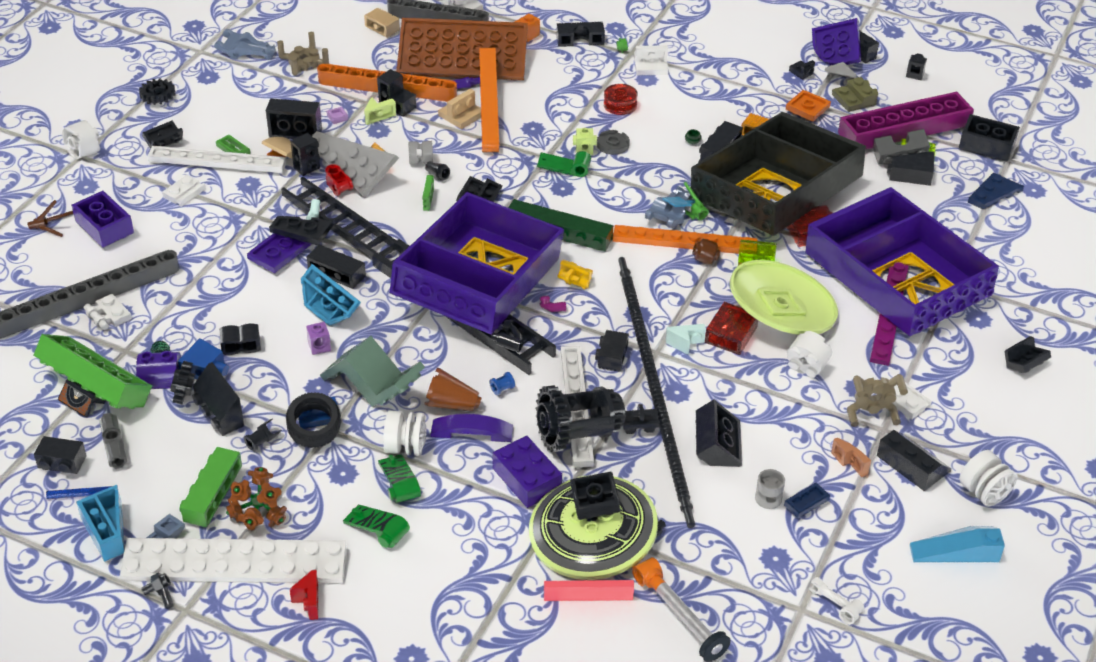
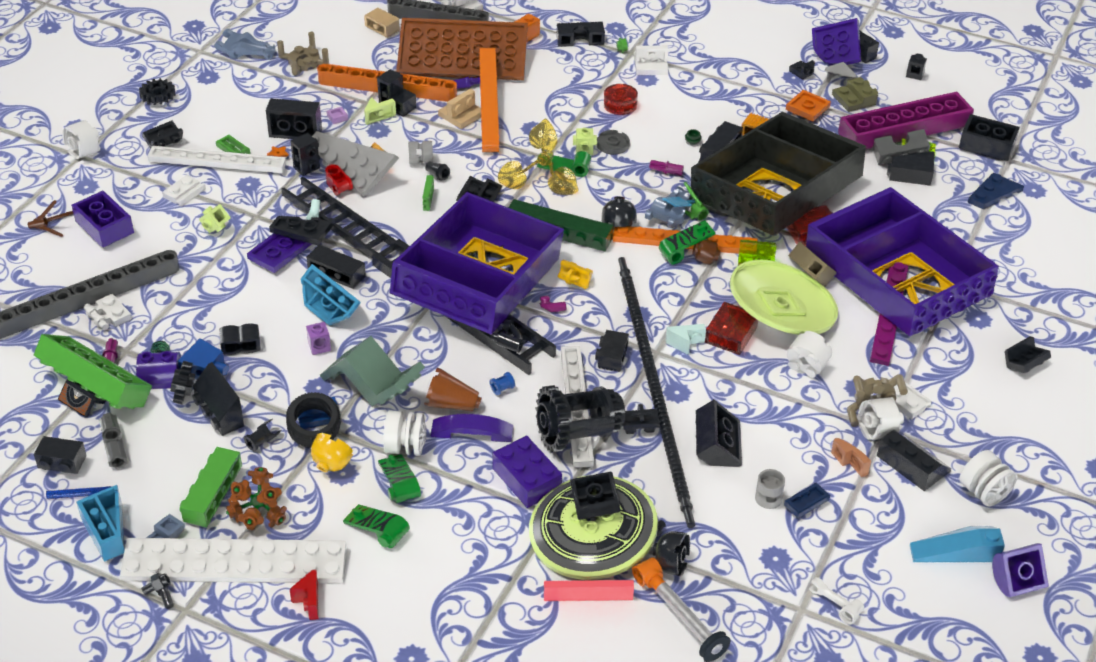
(111, 350): none -> magenta axle
(214, 218): none -> yellowish green brick
(280, 145): tan slope -> none
(330, 454): none -> yellow cylinder
(544, 138): none -> clear yellow plant
(619, 212): none -> black cylinder
(667, 167): none -> magenta axle
(672, 551): none -> black cylinder
(674, 245): none -> green door
(812, 264): none -> dark tan slope
(879, 417): none -> white brick
(1020, 570): none -> dark purple brick

